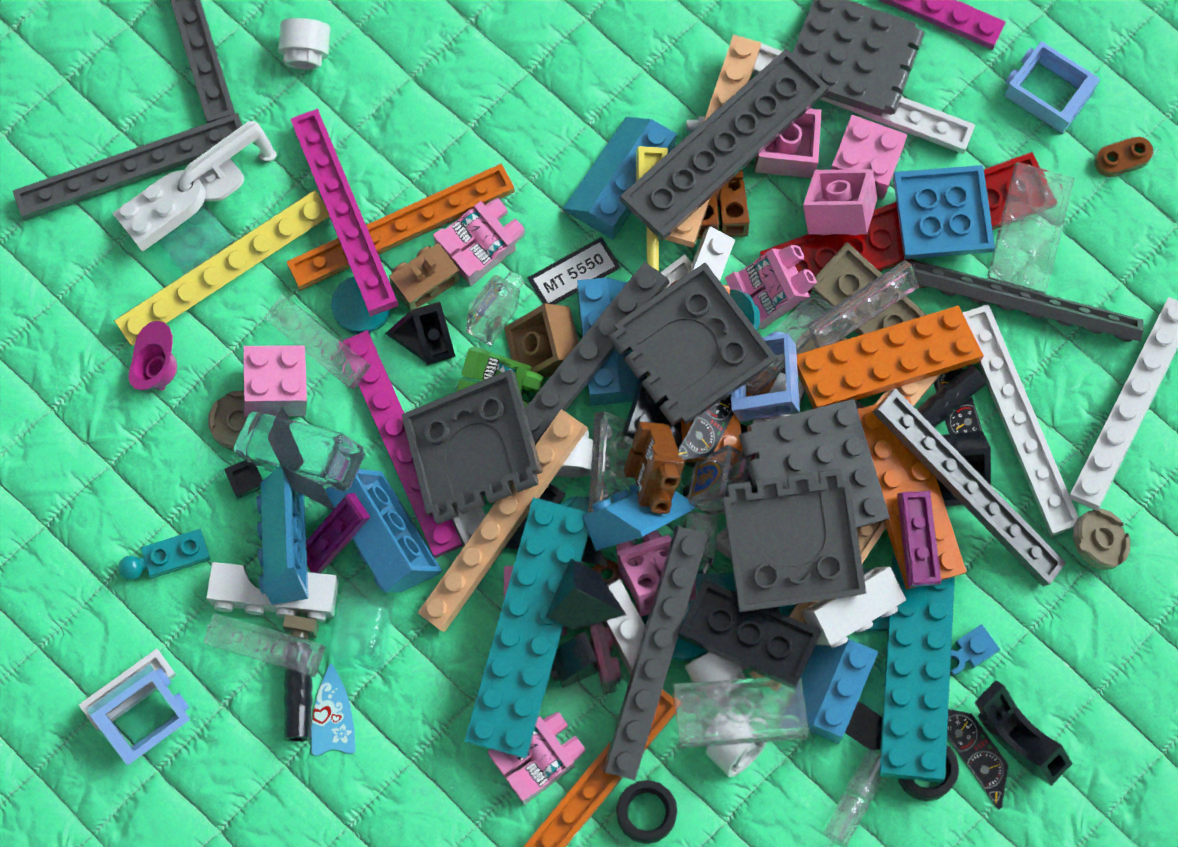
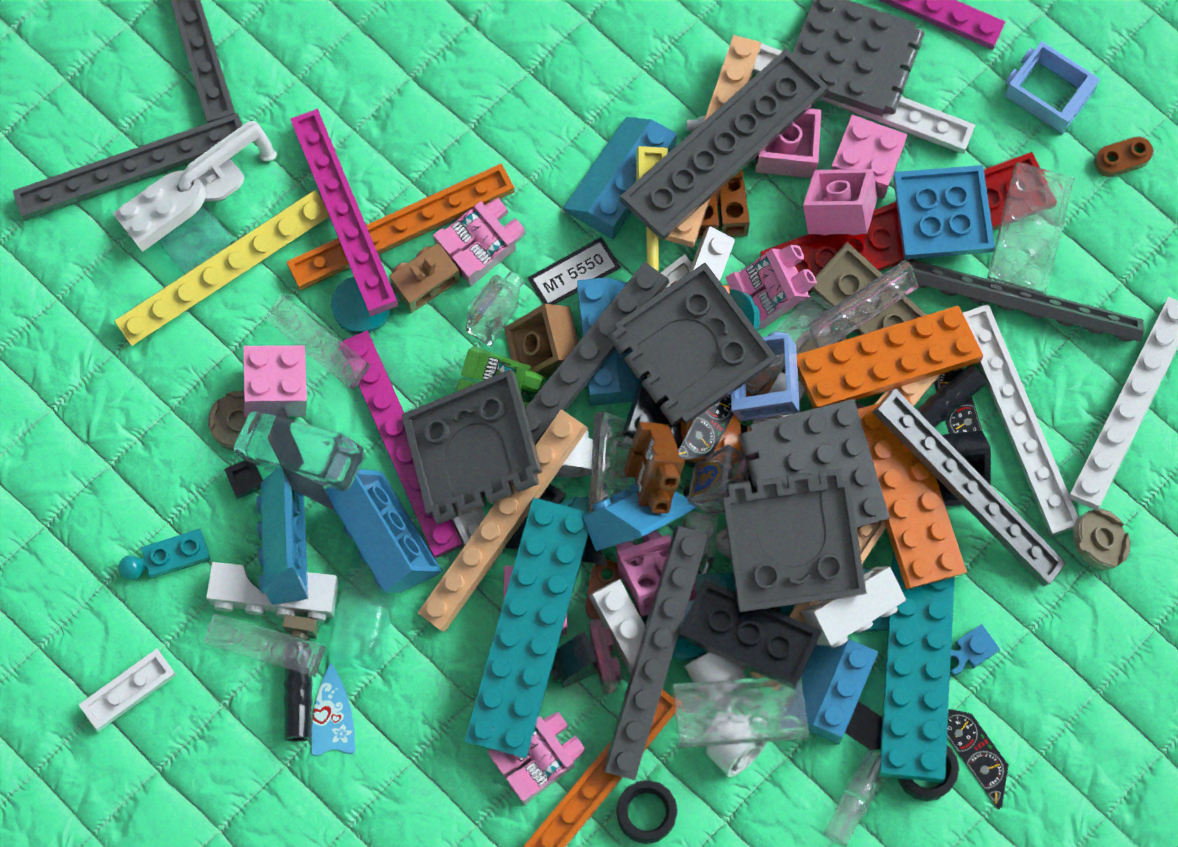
(124, 691): light blue window -> none
(152, 358): dark pink piece -> none
(303, 42): white piece -> none
(335, 532): magenta tile -> none
(424, 334): black slope -> none
(583, 599): black slope -> none
(919, 538): magenta tile -> none
(1019, 736): black arch -> none

